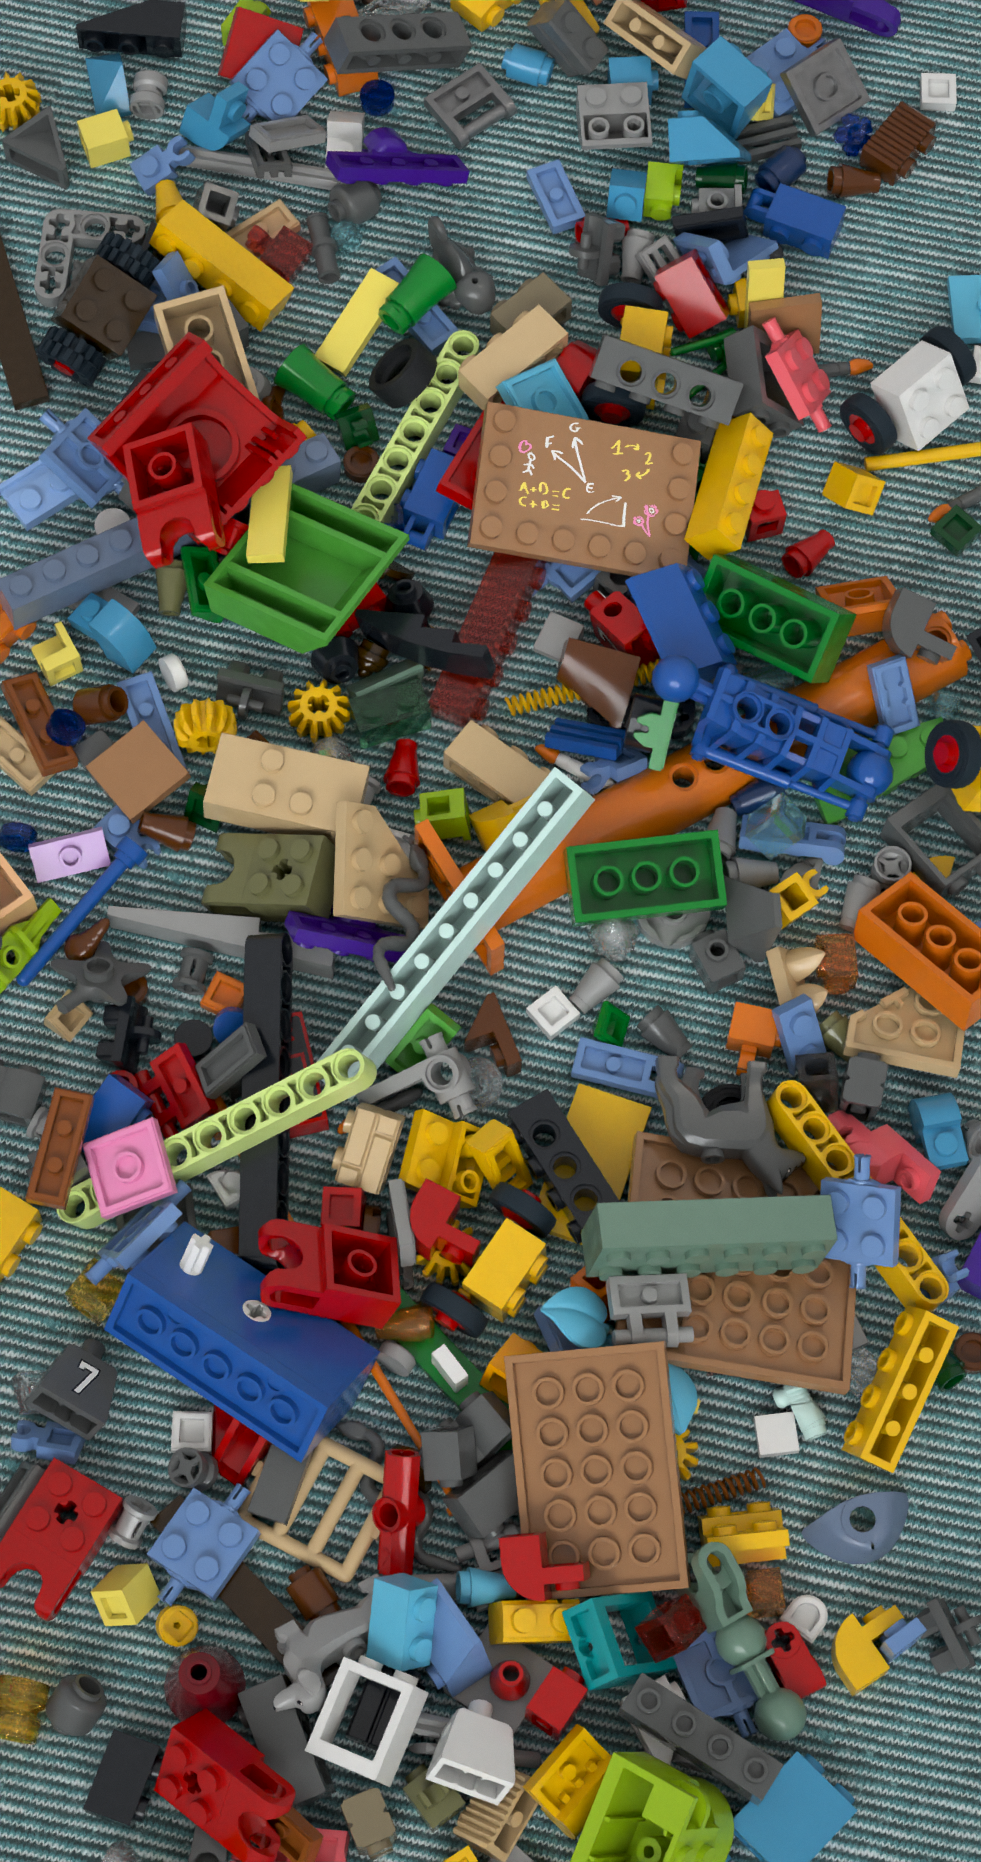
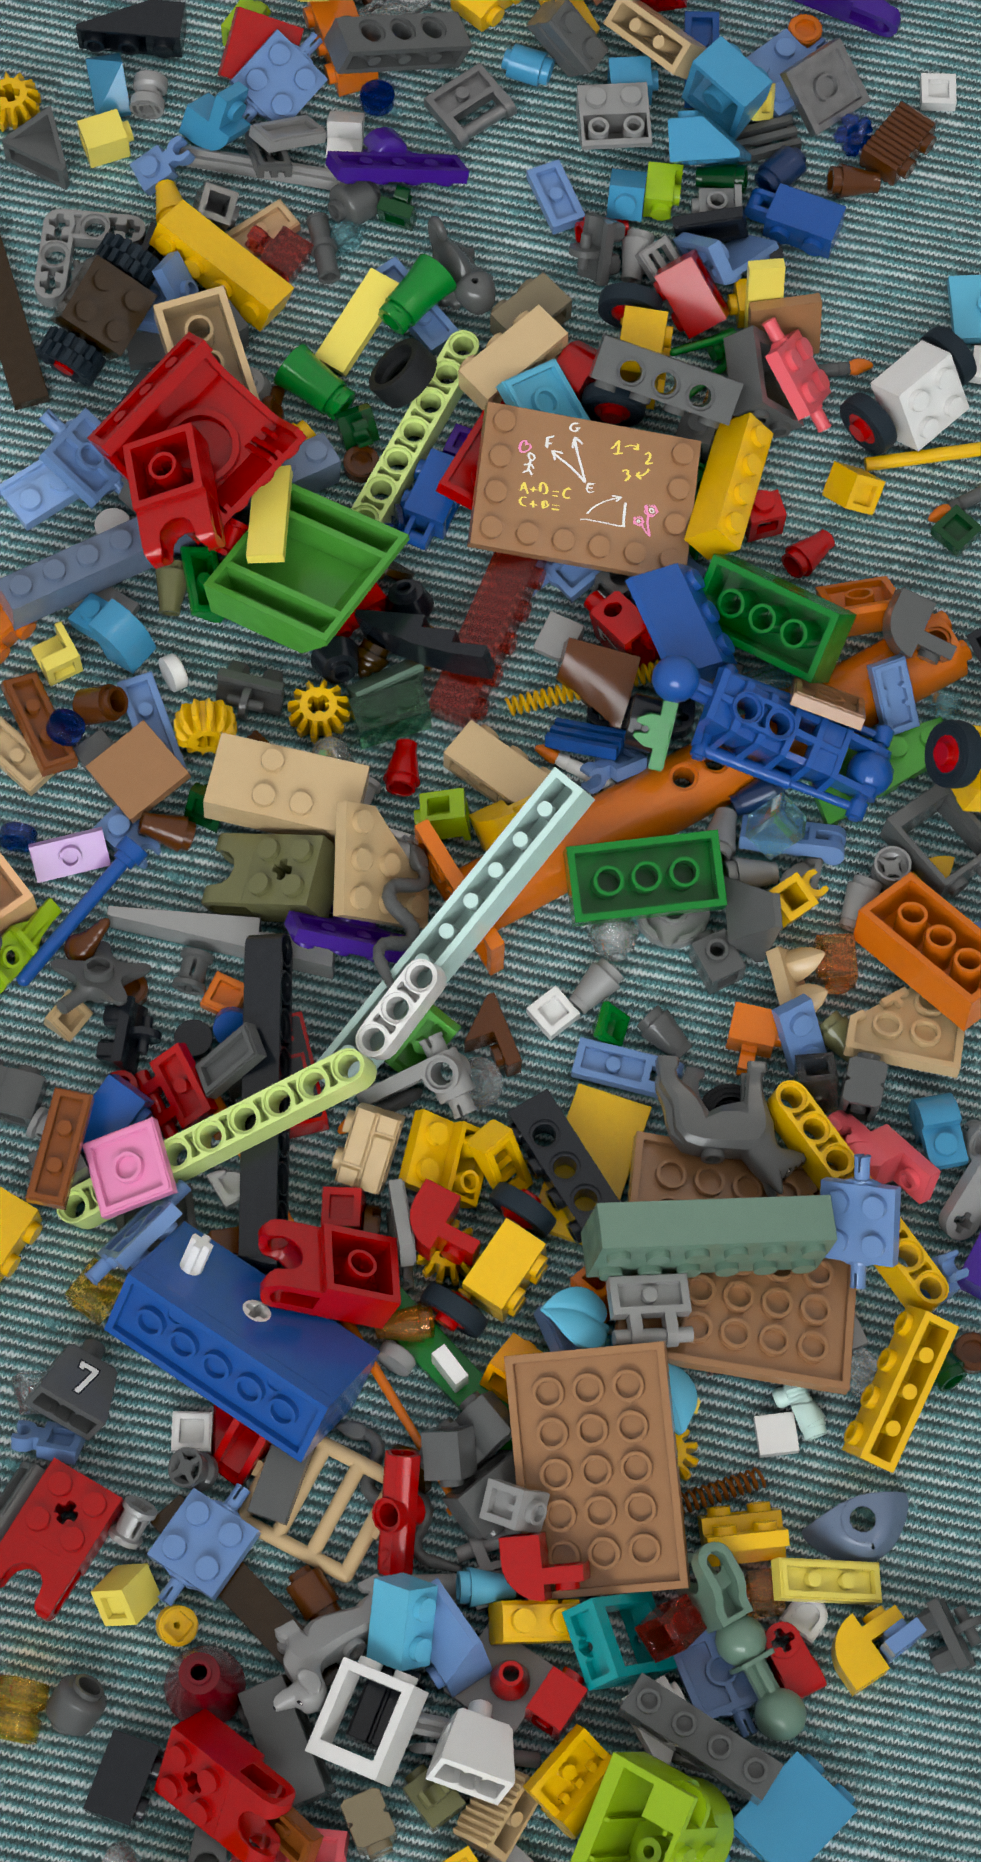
(383, 1017): none -> white beam
(398, 210): none -> dark green tile
(514, 1506): none -> light grey bracket
(826, 1581): none -> light yellow tile
(828, 702): none -> medium nougat tile

